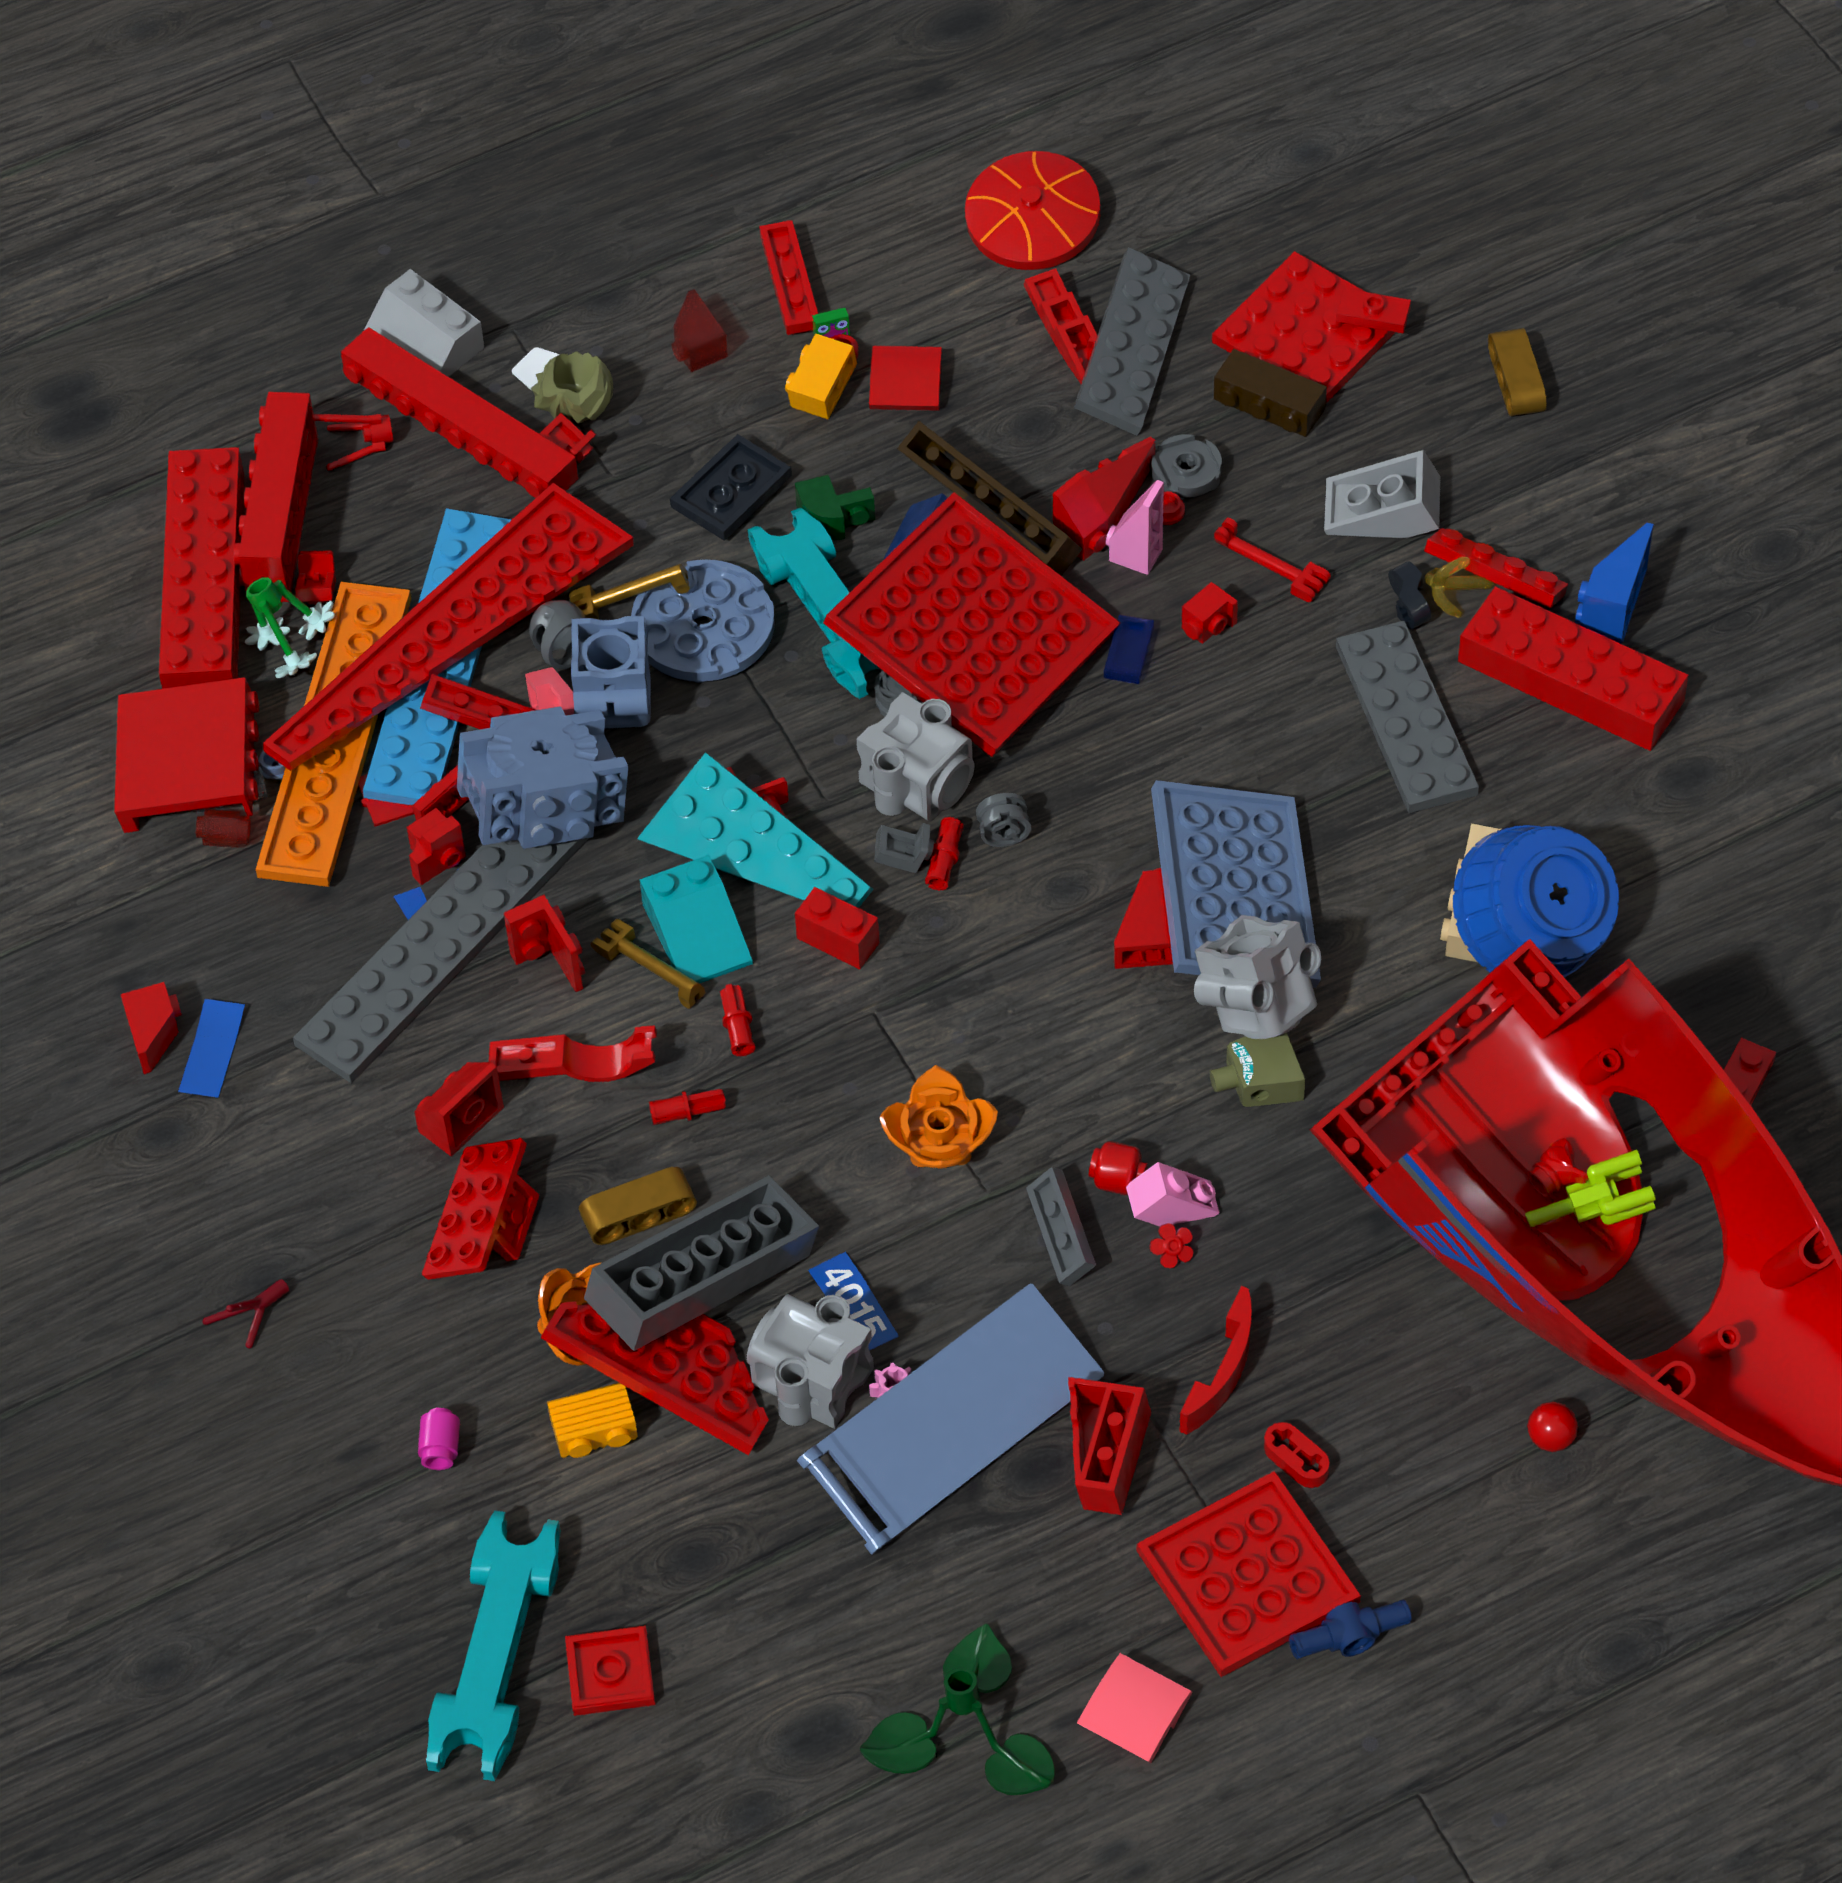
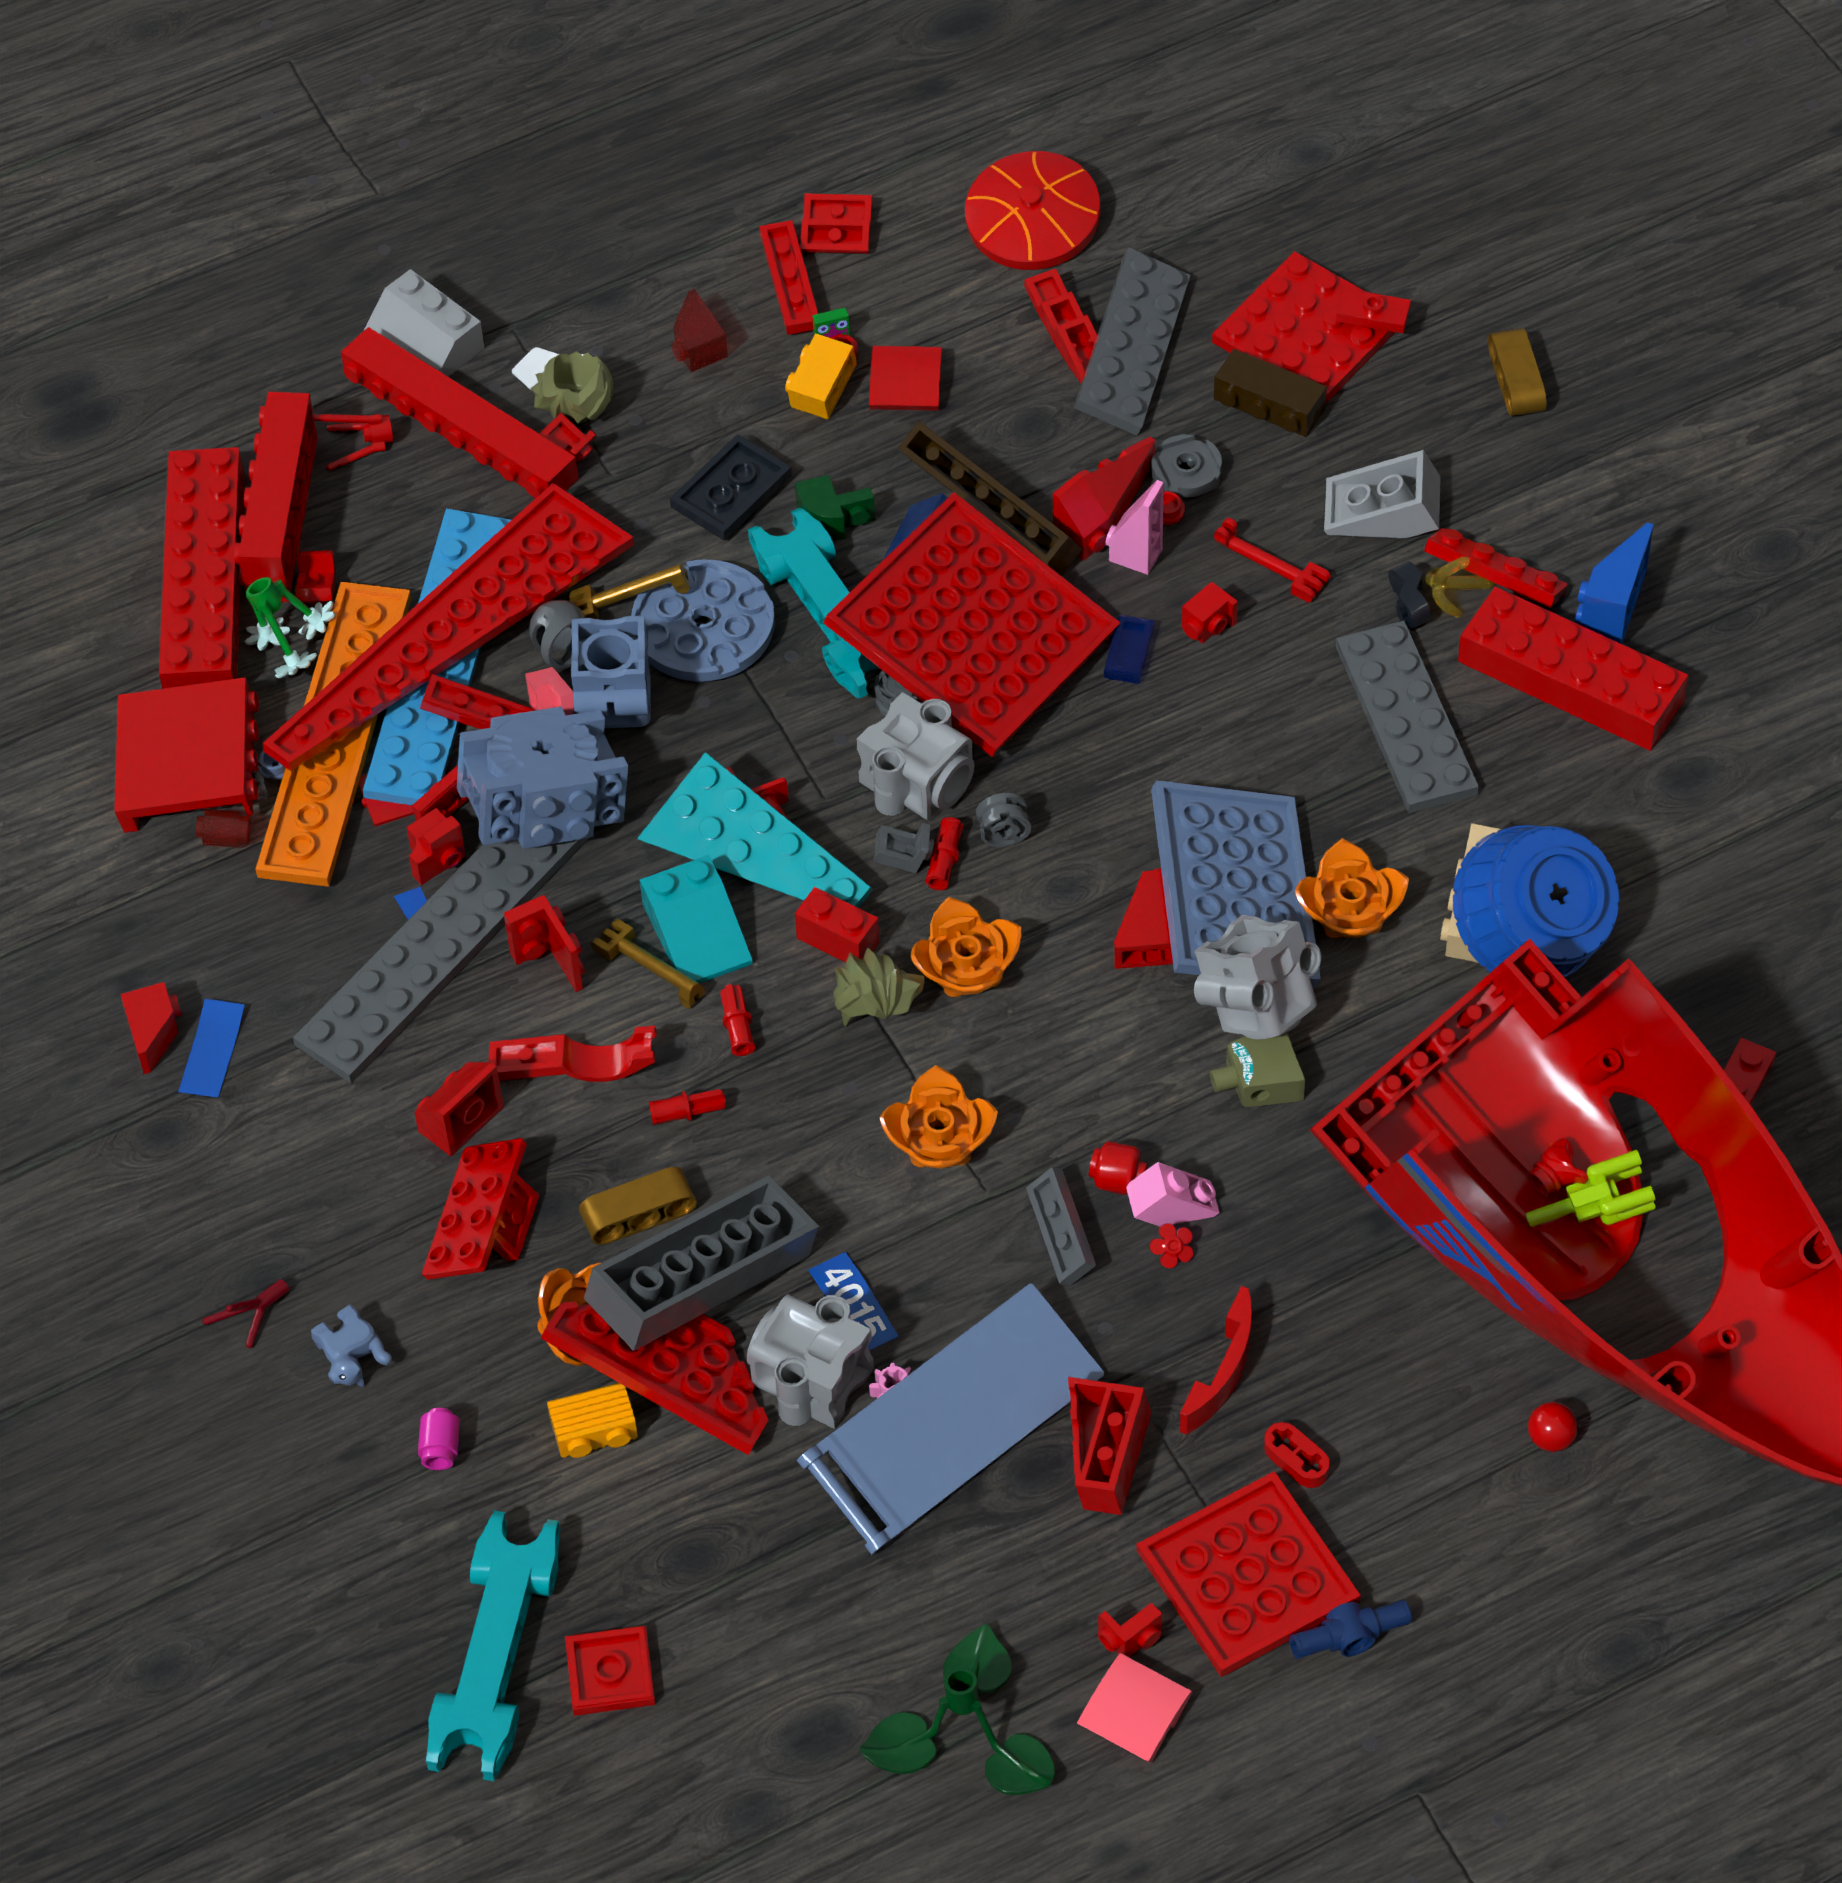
(345, 1346): none -> sand blue animal
(836, 223): none -> red slope
(874, 987): none -> olive hair
(960, 931): none -> orange brick
(1136, 1633): none -> red bracket
(1347, 874): none -> orange brick

